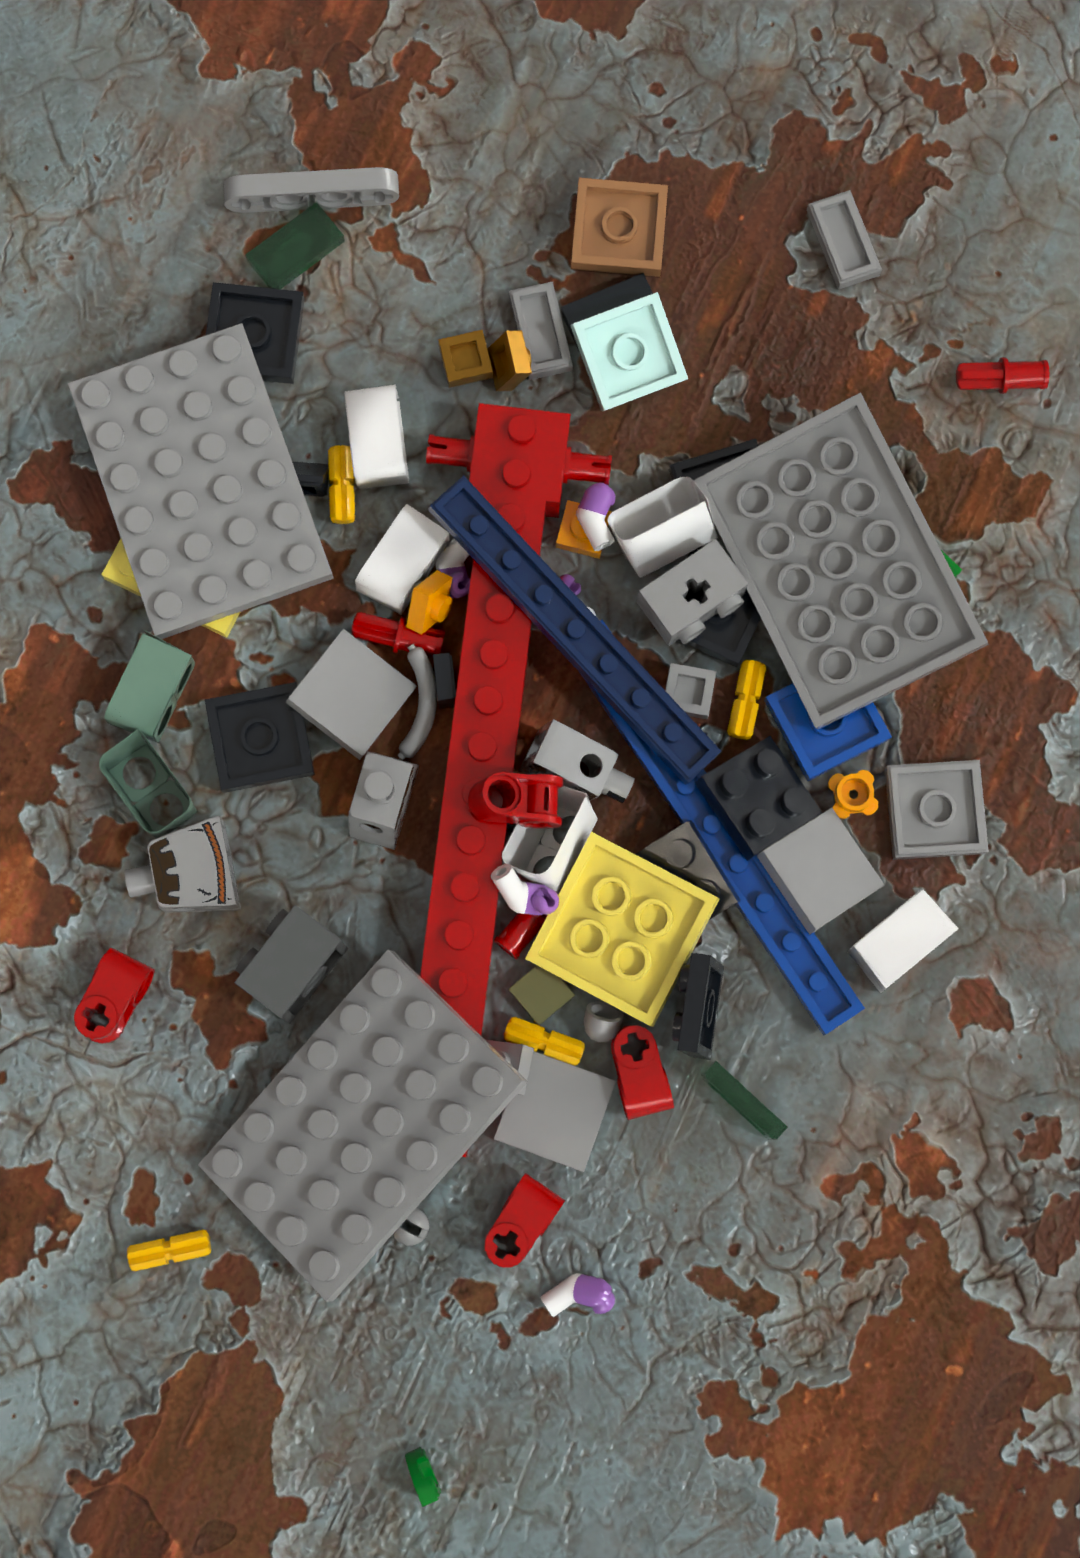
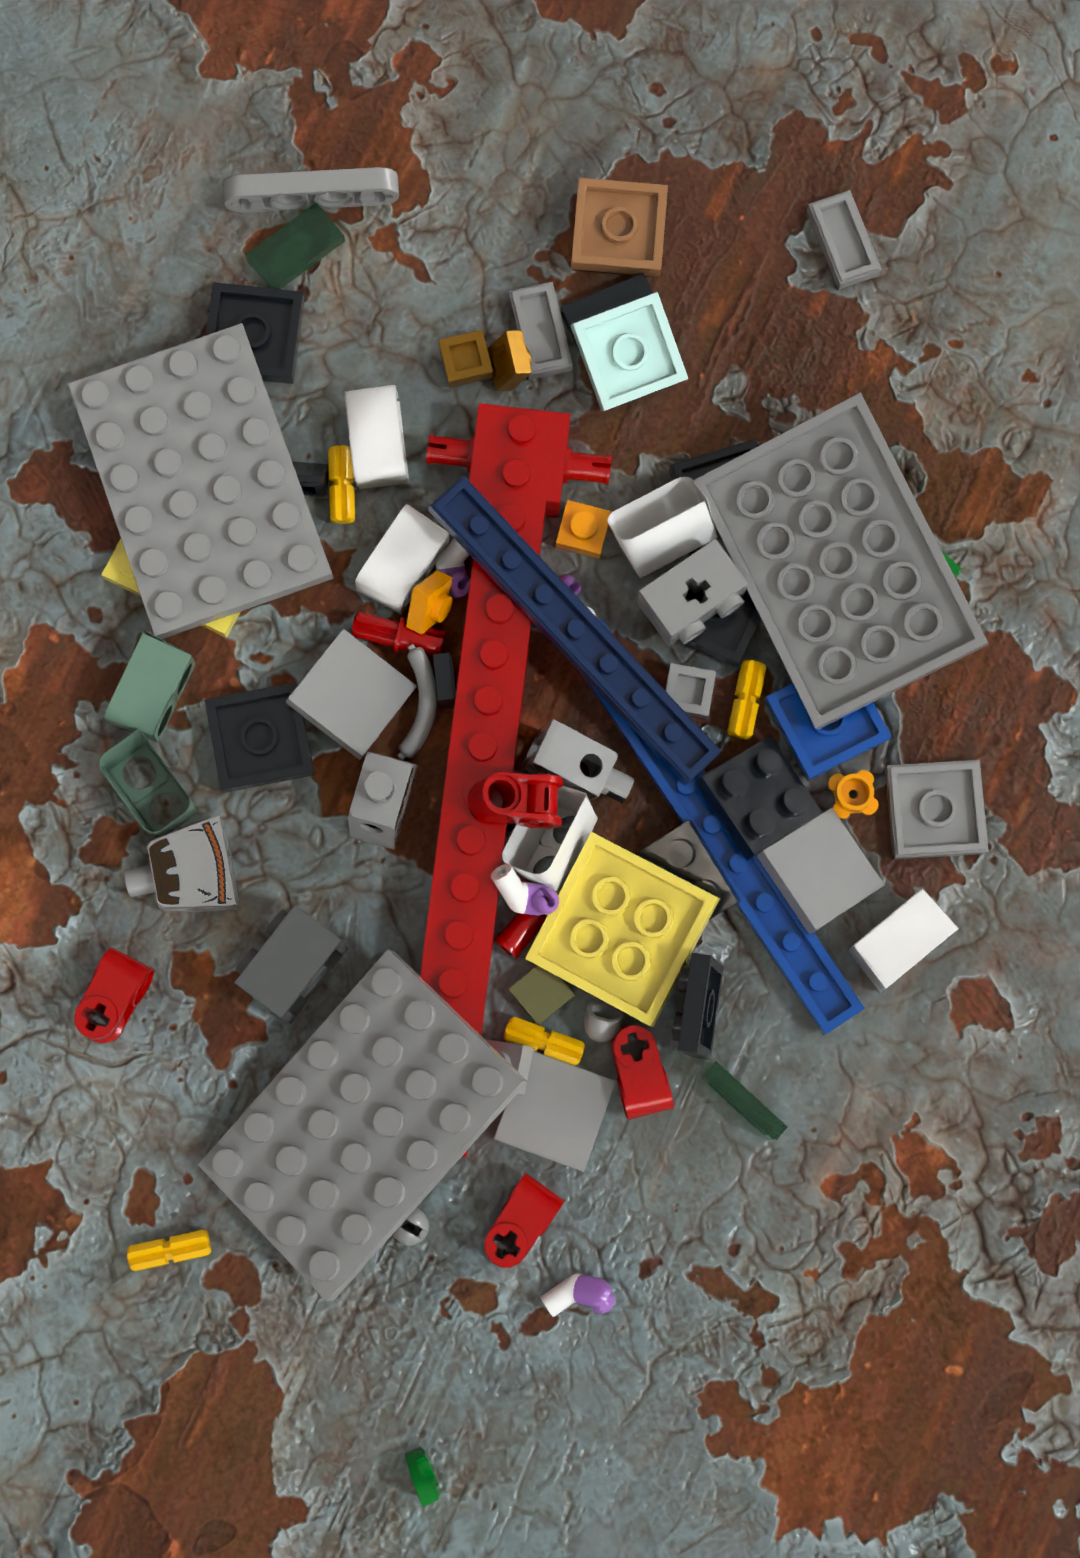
(592, 513): arm -> none
(1002, 375): red axle -> none

